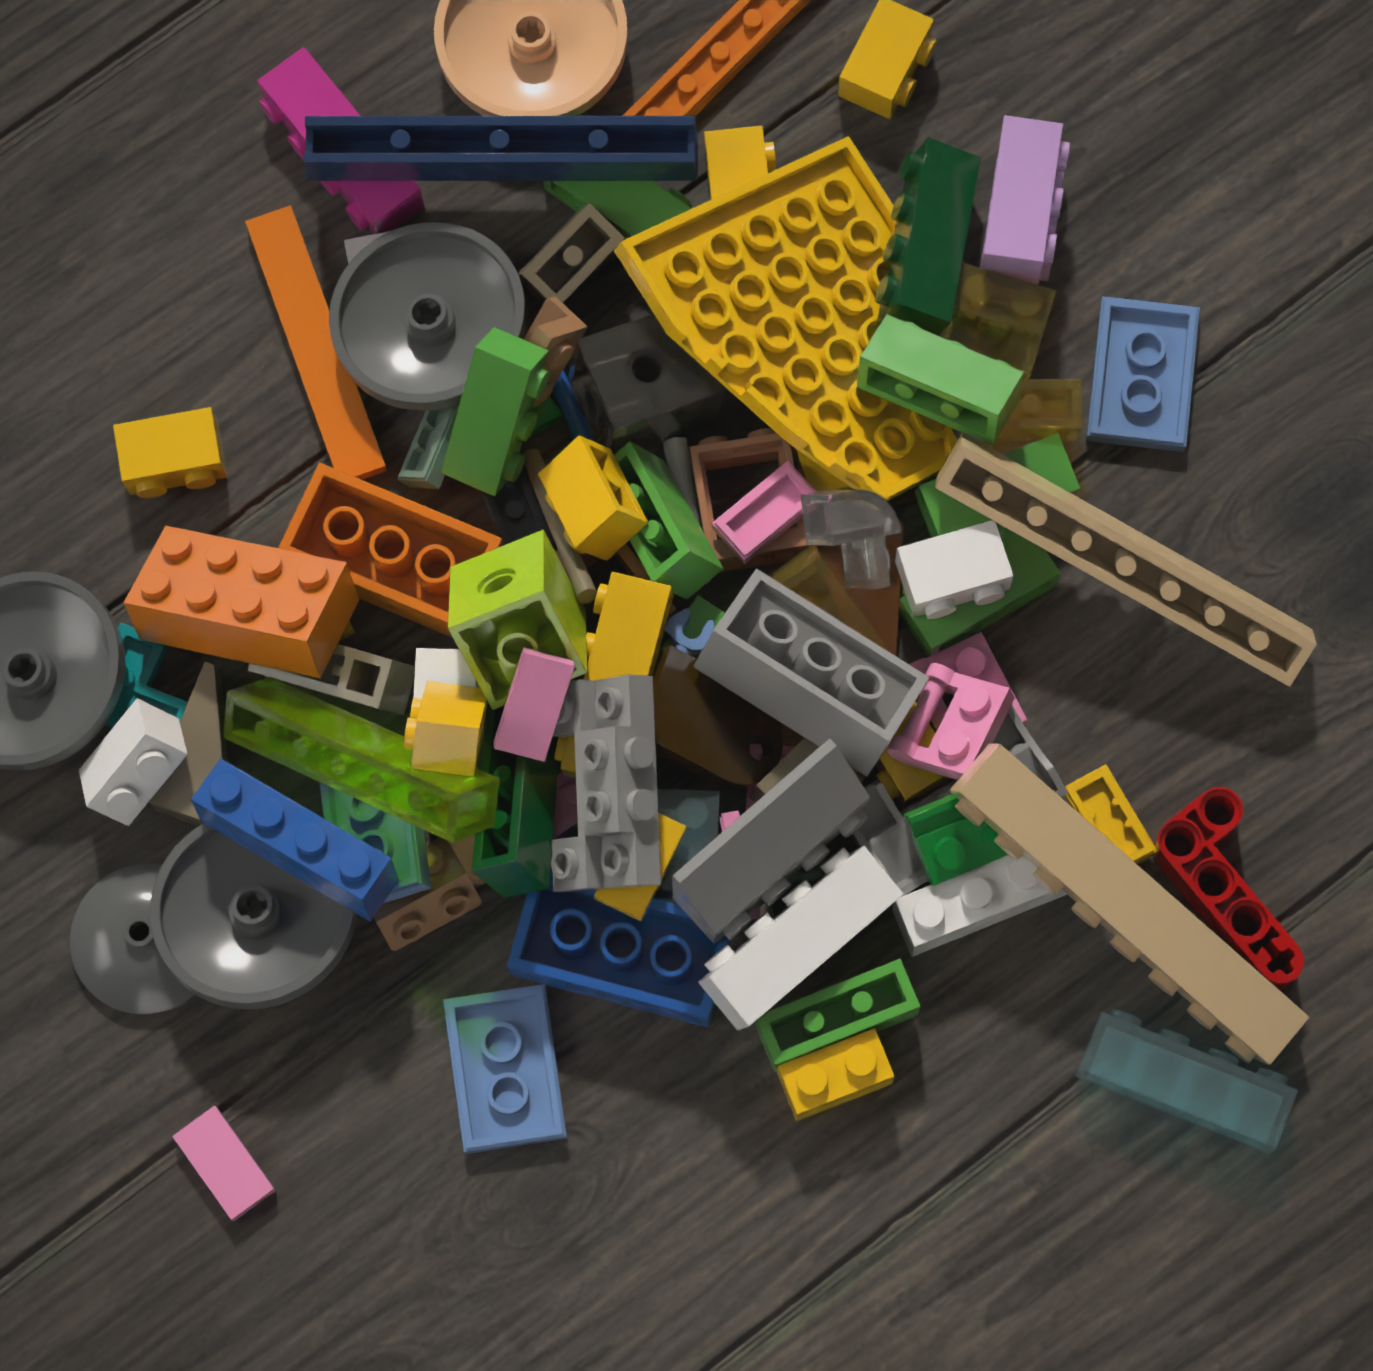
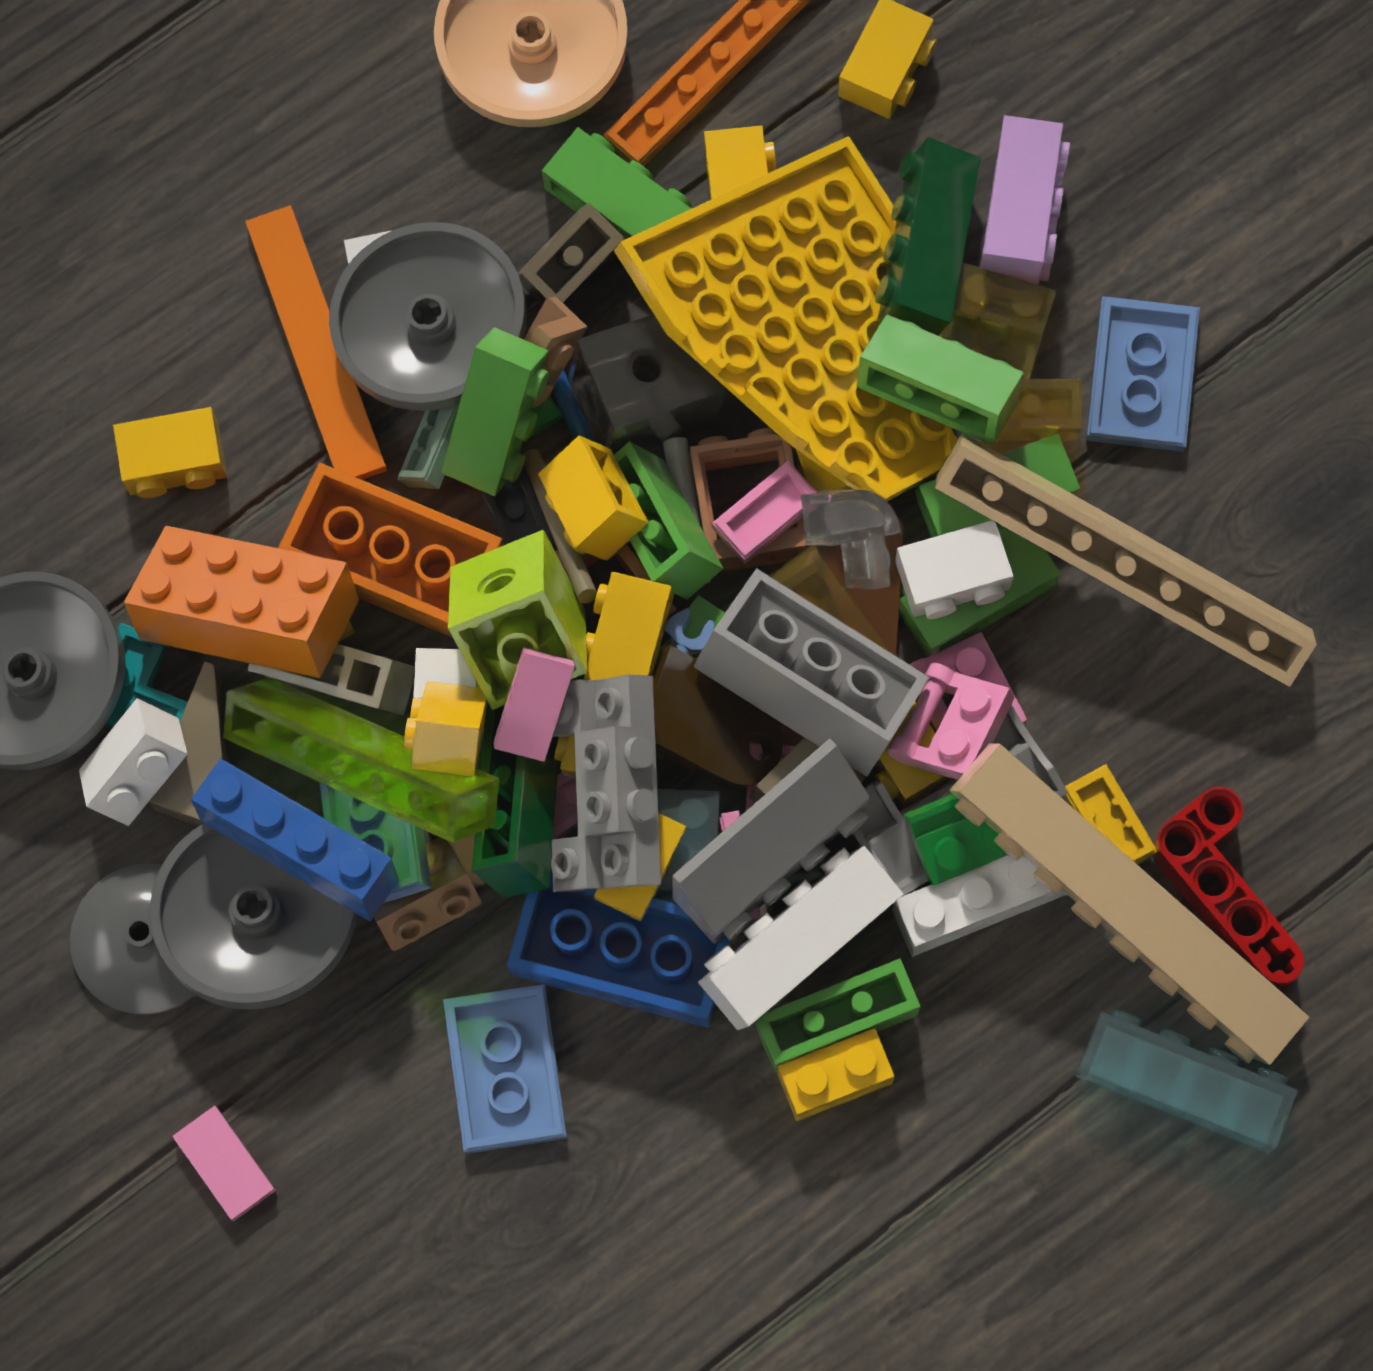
(303, 89): dark pink brick -> none
(501, 148): dark blue tile -> none

